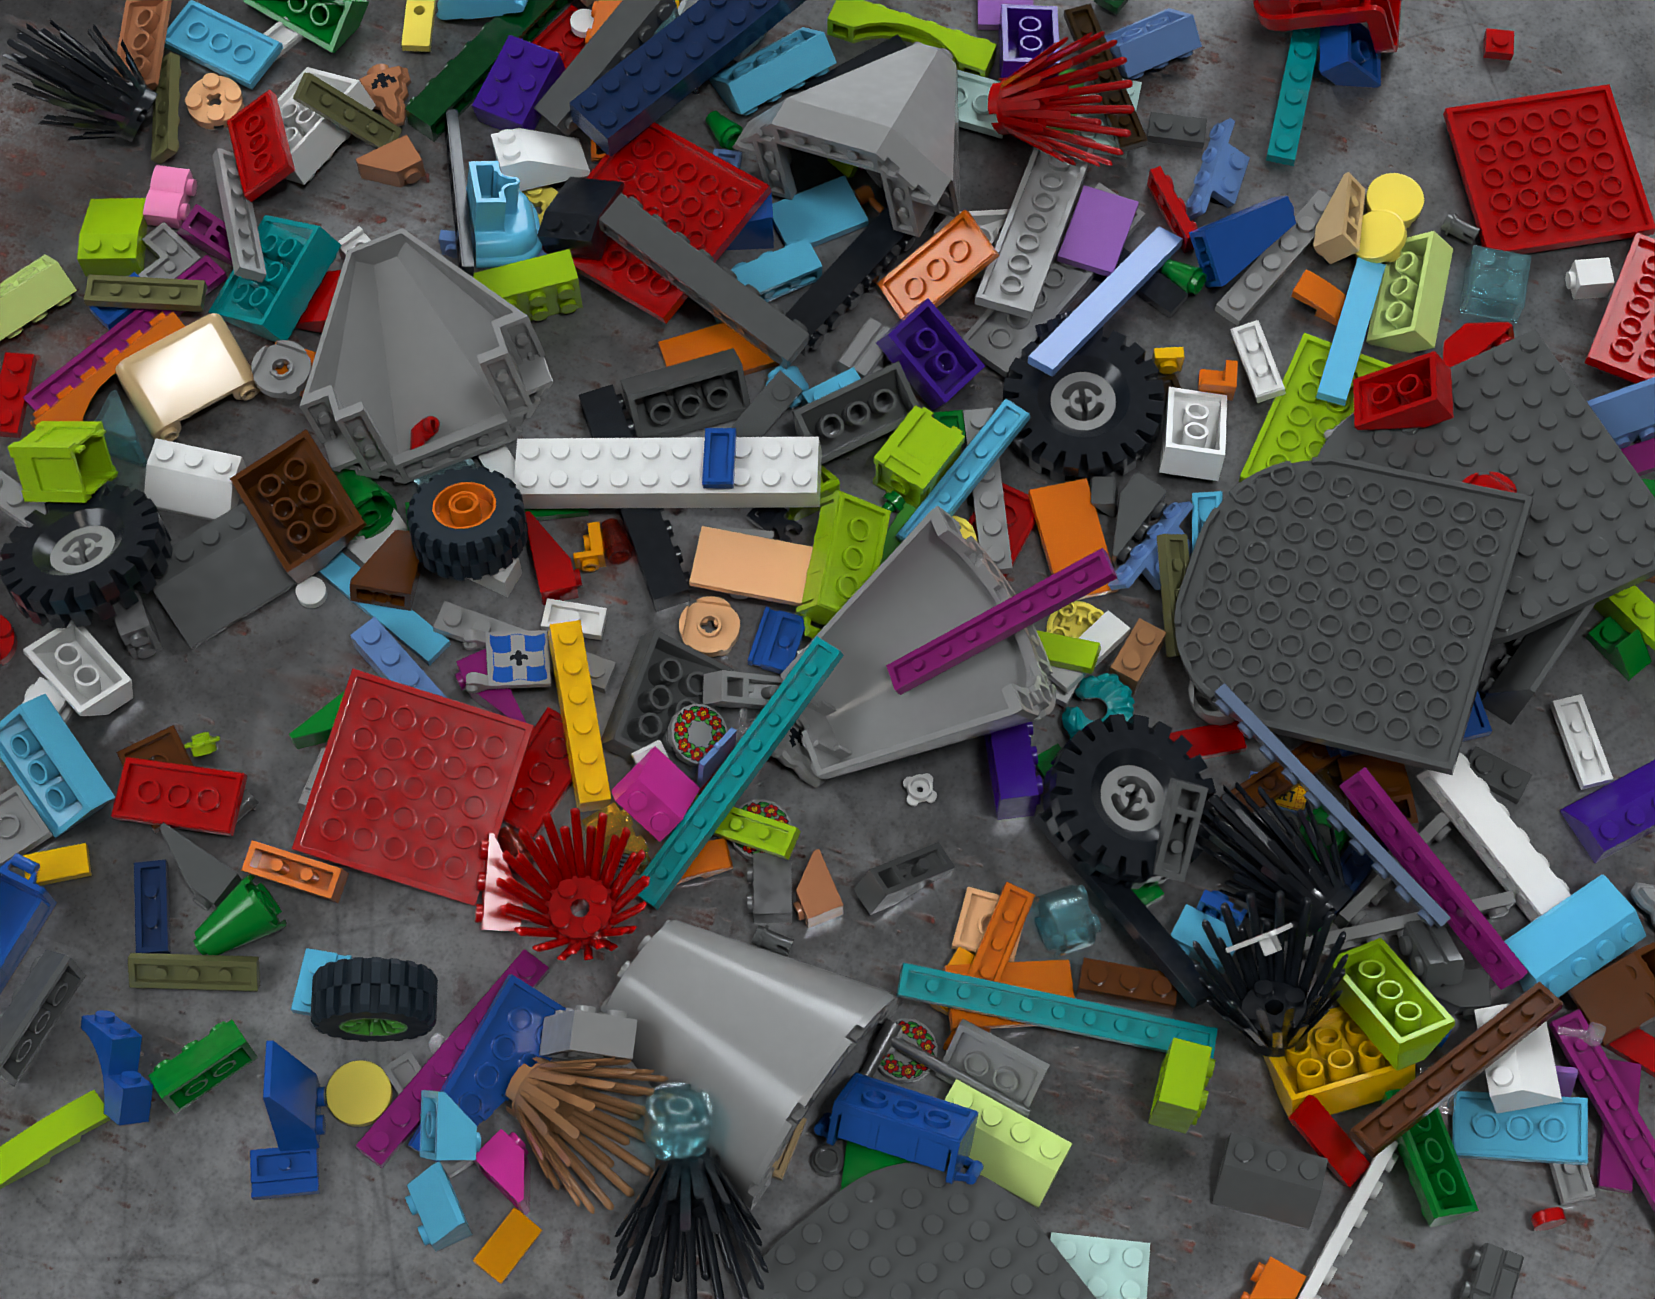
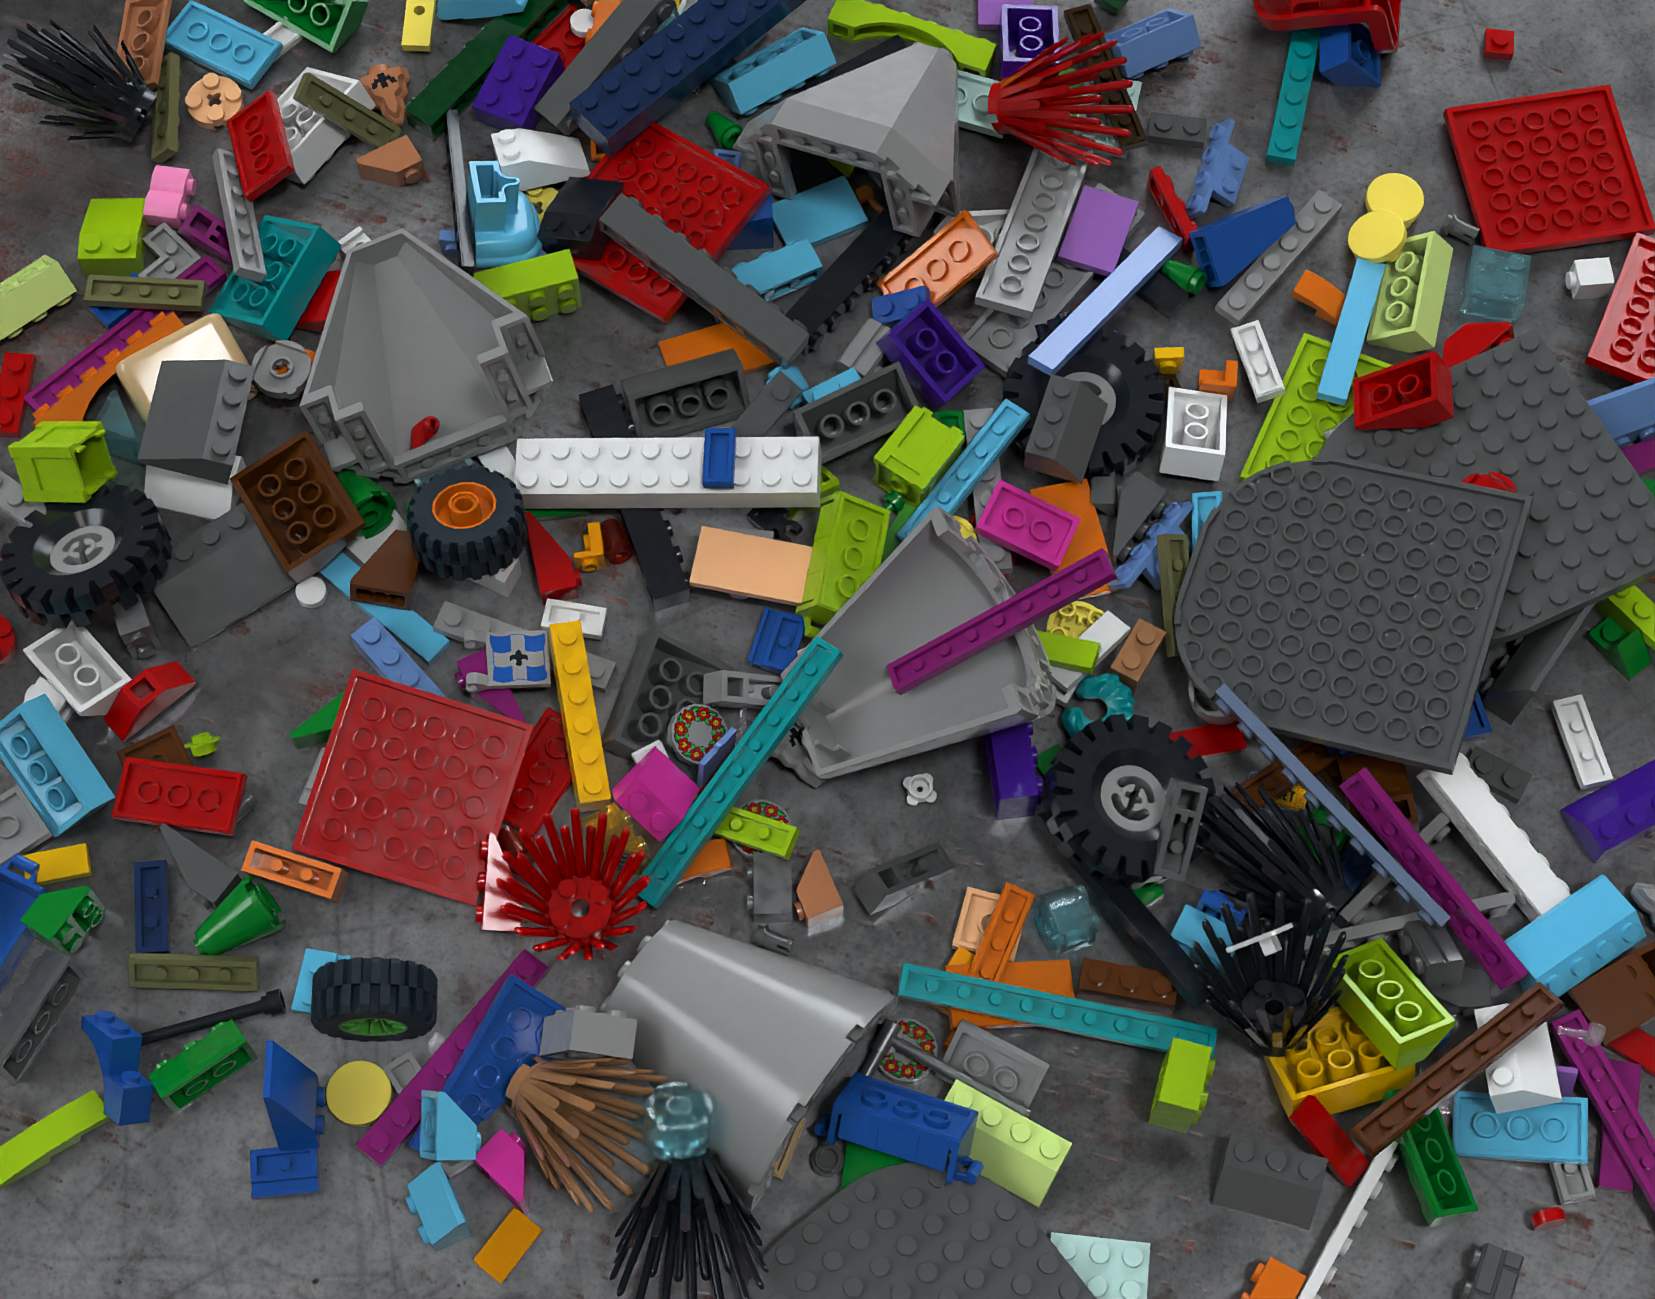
(63, 918): none -> green slope
(147, 697): none -> red slope
(196, 417): none -> dark grey slope
(271, 1004): none -> black piece
(698, 614): light nougat plate -> none
(893, 307): none -> blue plate
(1027, 525): none -> dark pink plate
(1065, 430): none -> dark grey slope
(1341, 222): tan slope -> none

